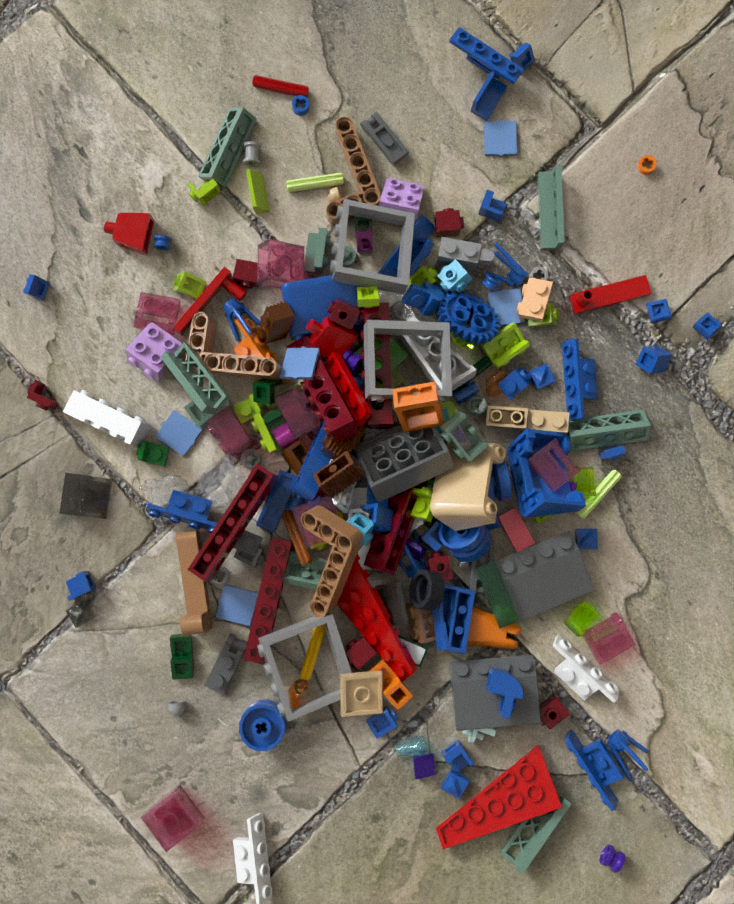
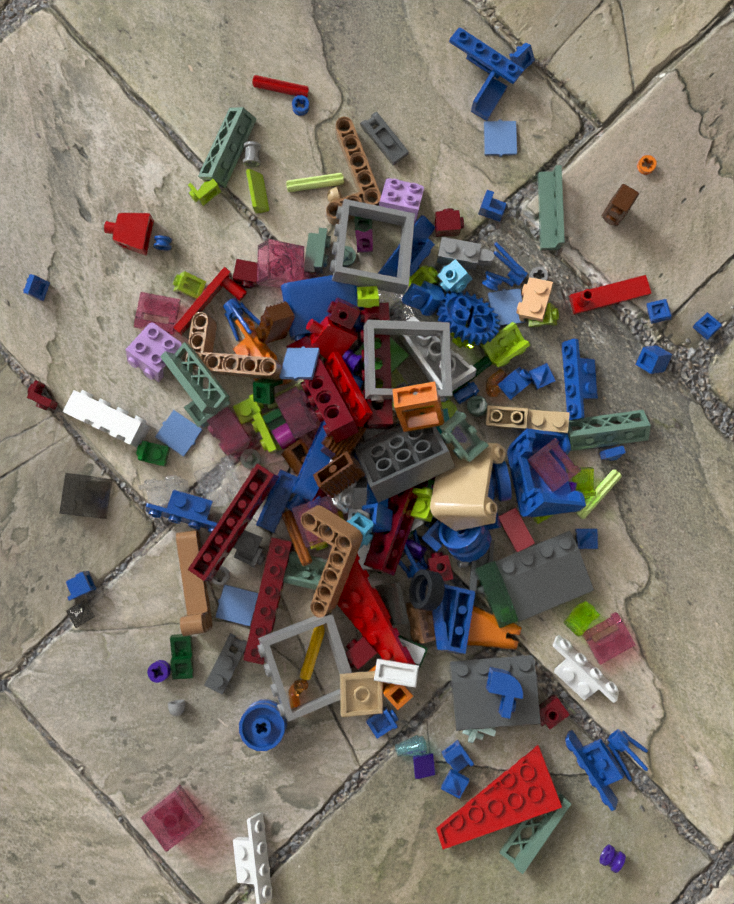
(161, 667): none -> dark purple wheel
(396, 673): none -> white tile
(619, 205): none -> reddish brown brick

